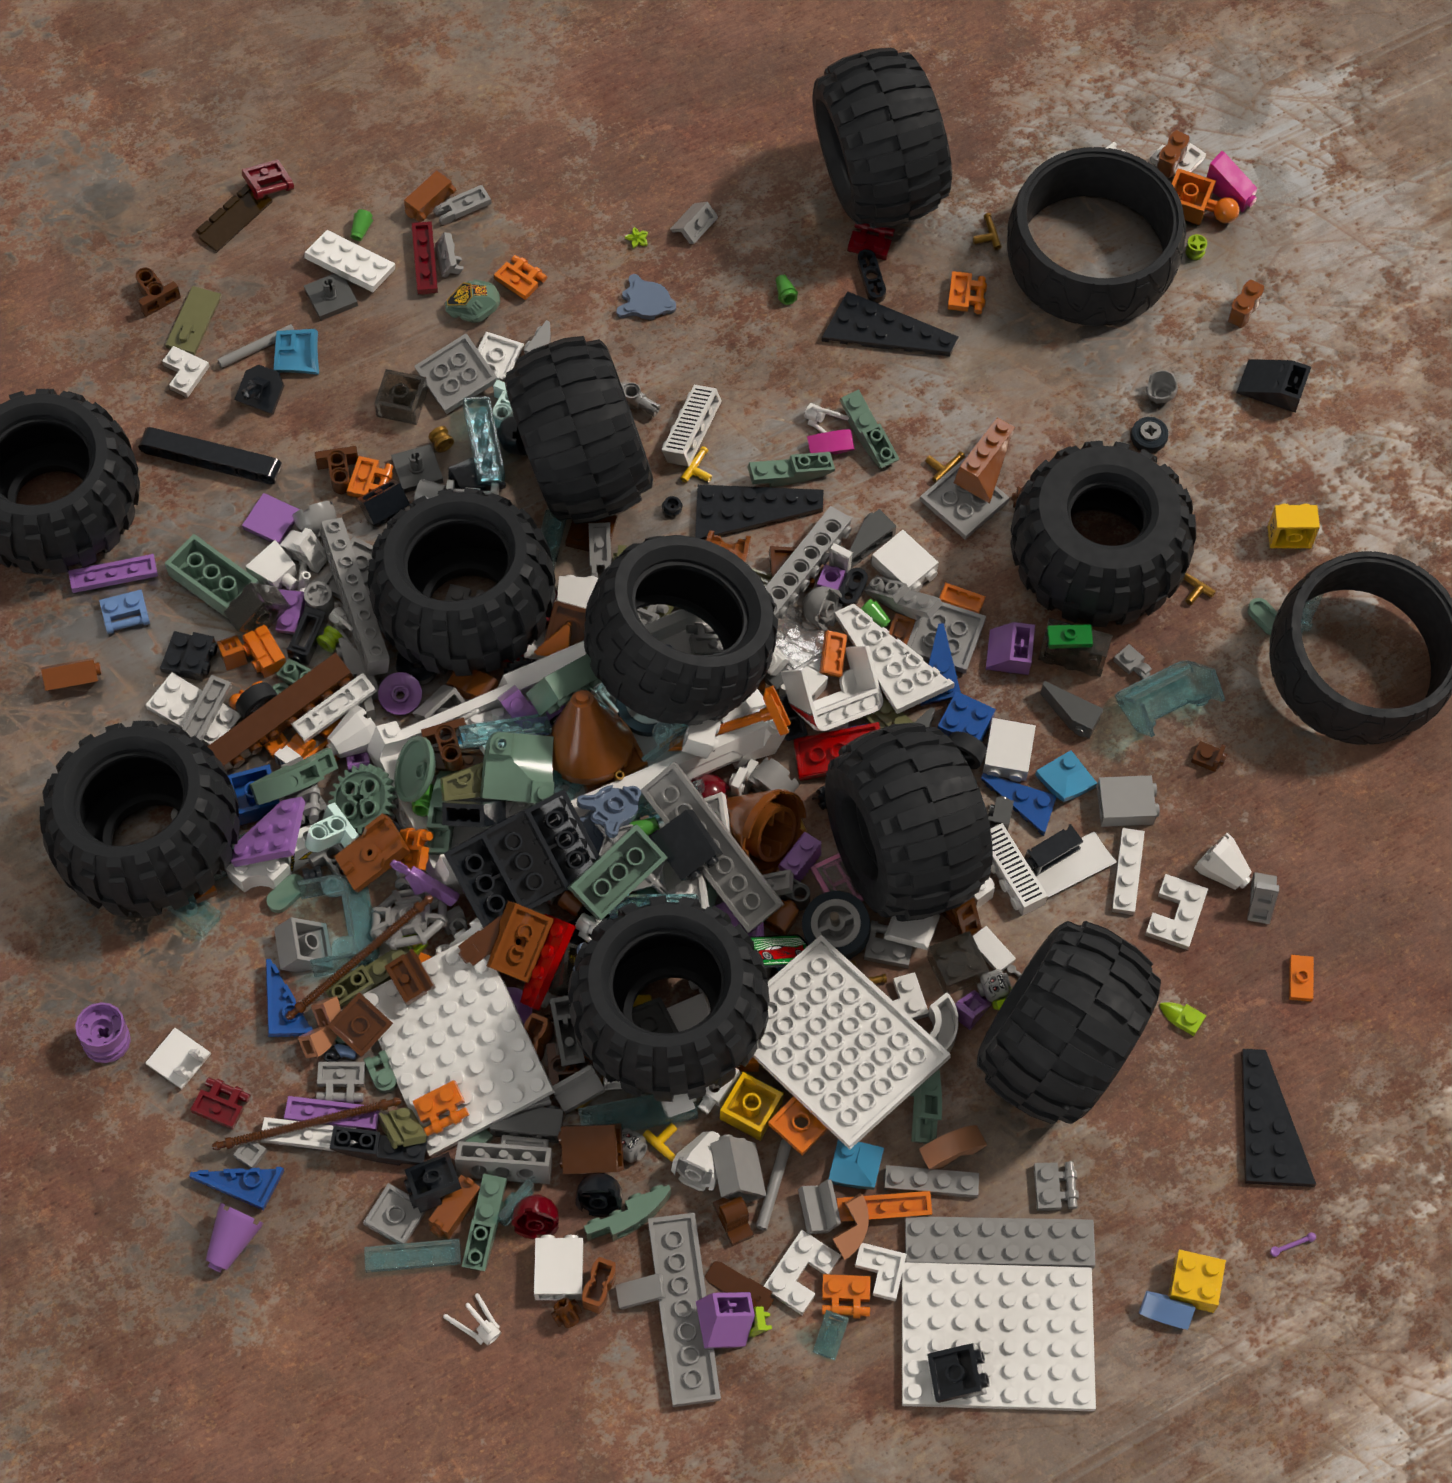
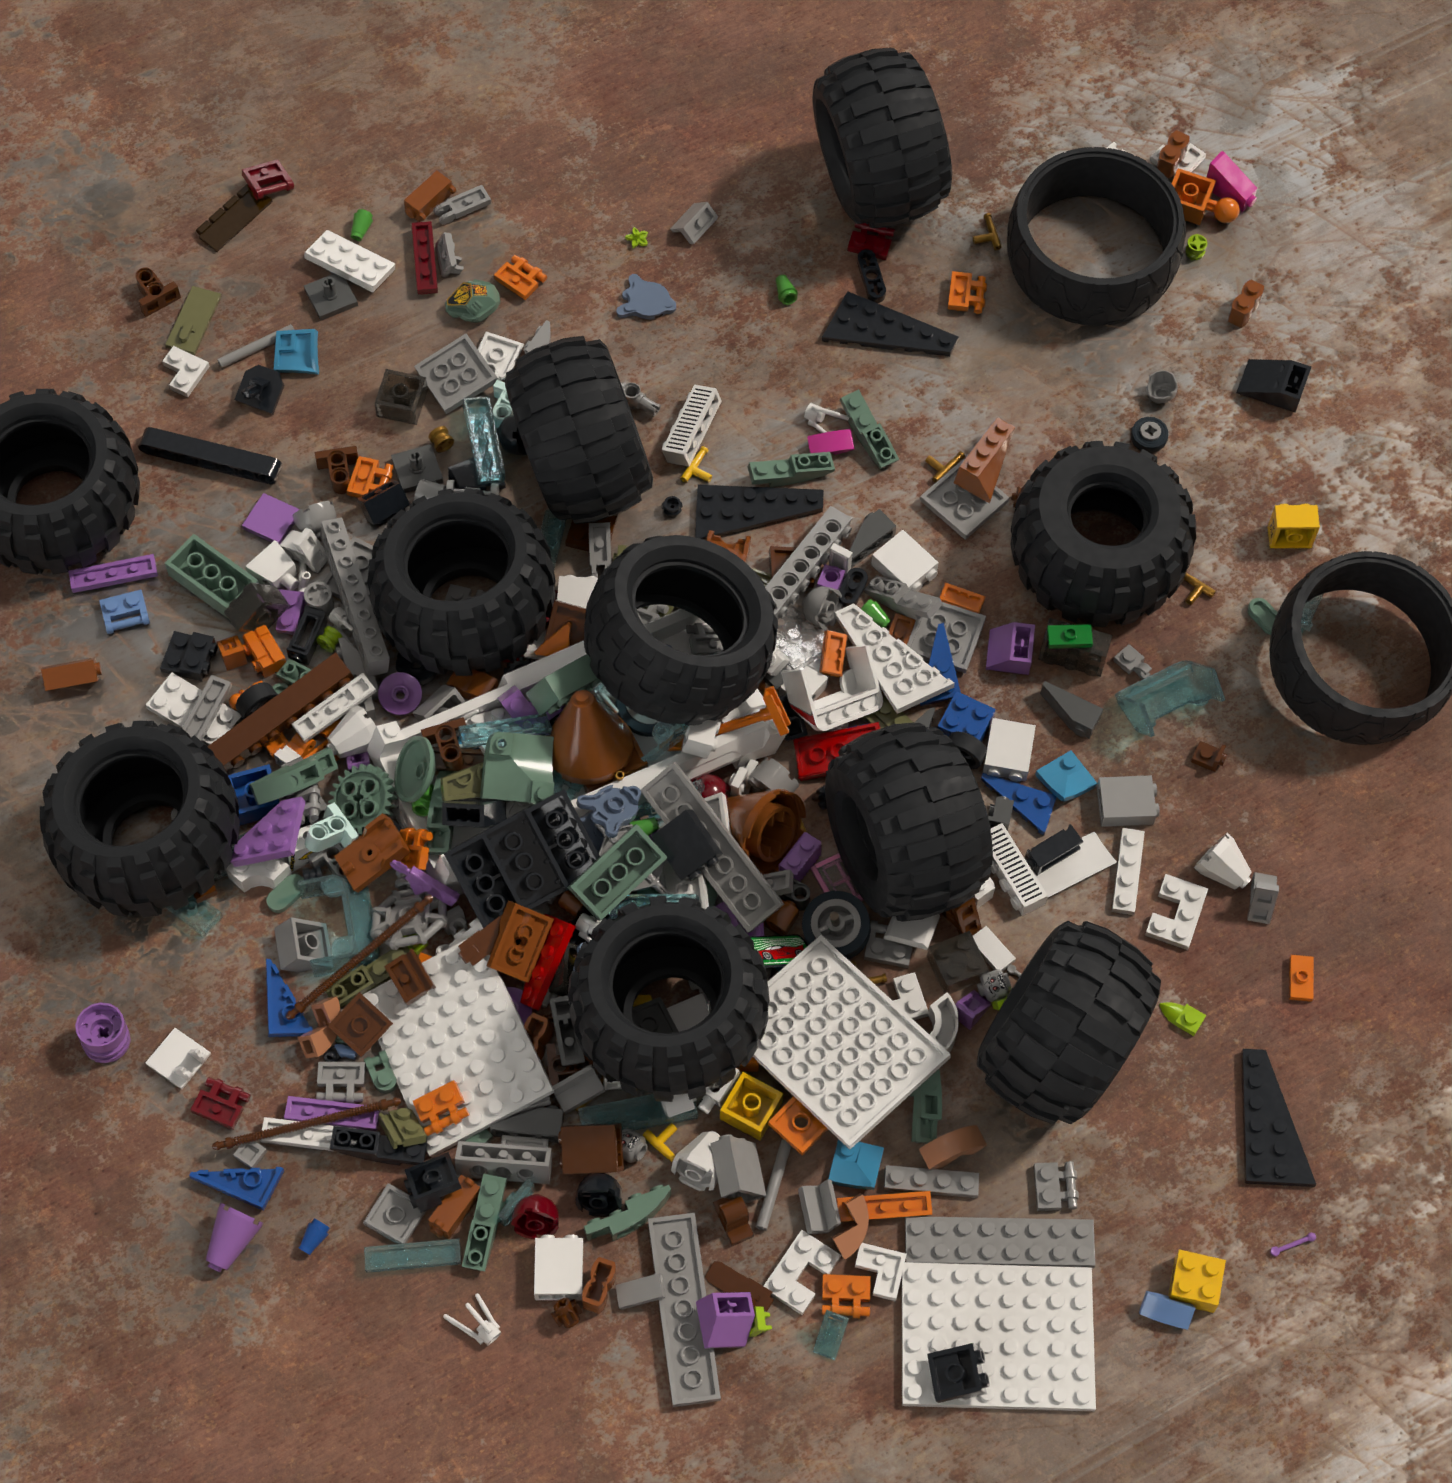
(313, 1236): none -> blue cone

